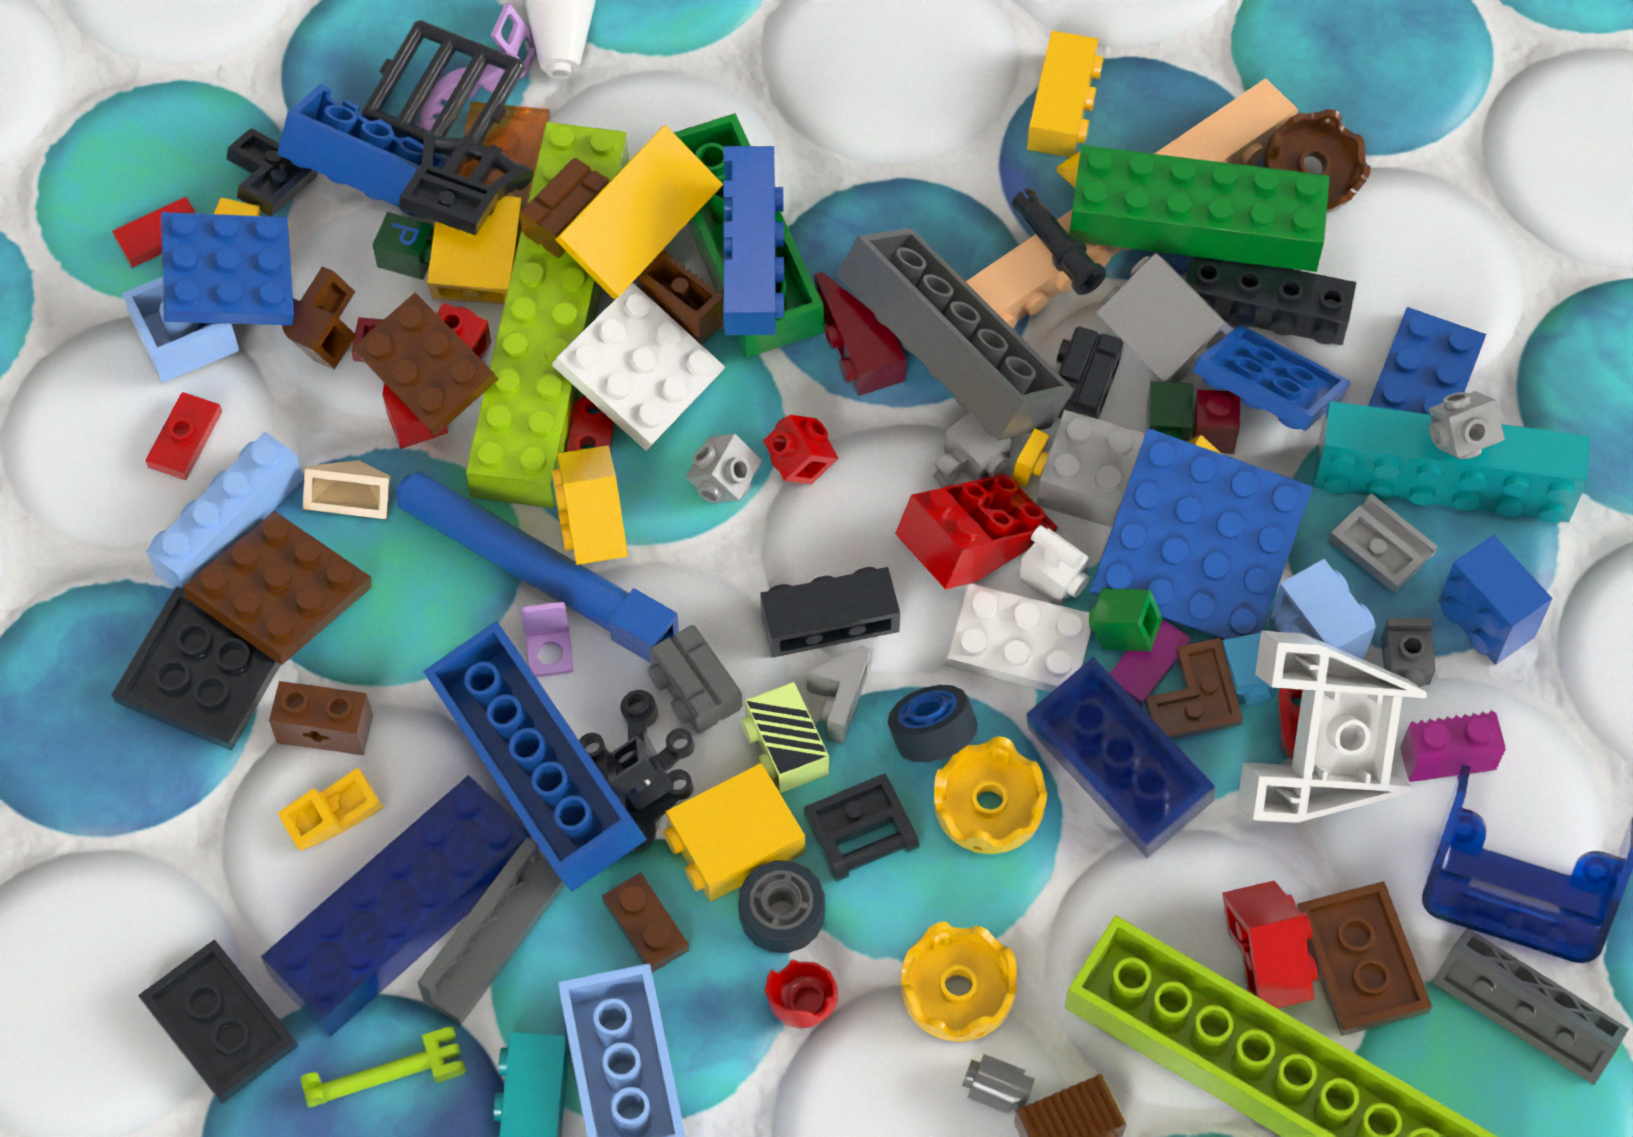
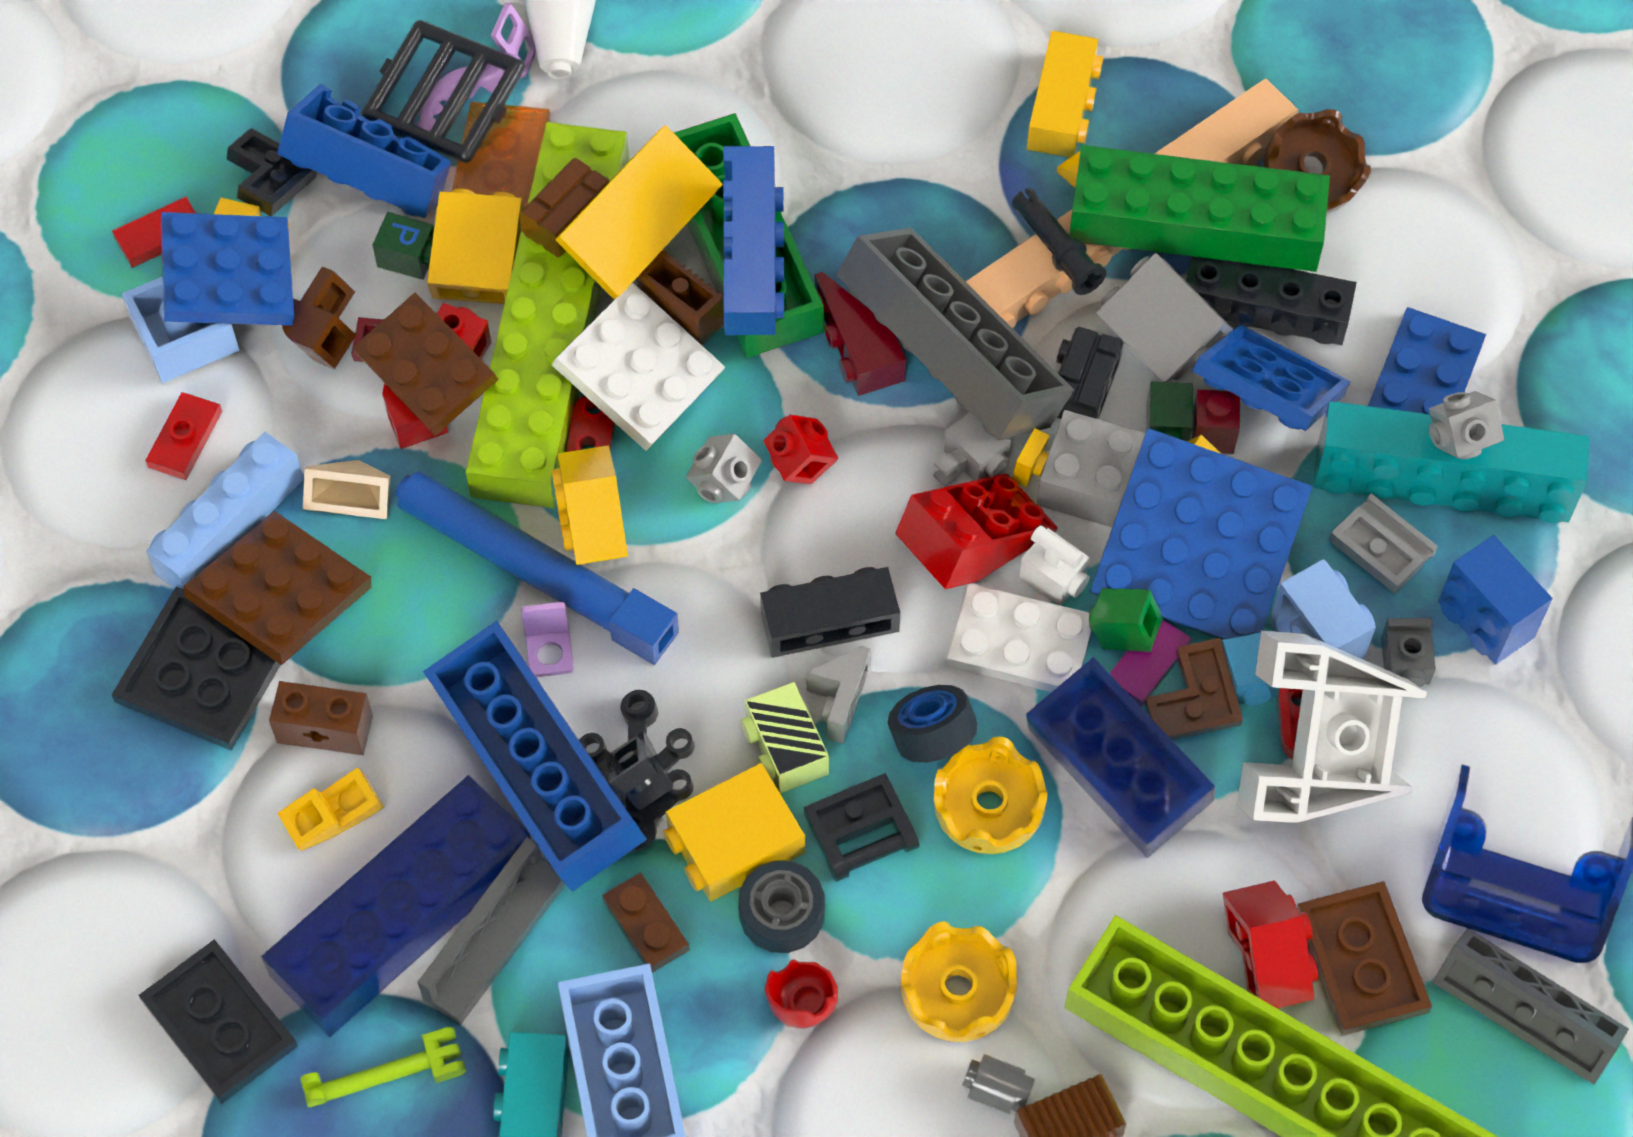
(456, 199): black plate -> none
(695, 679): dark grey brick -> none
(1441, 746): magenta brick -> none

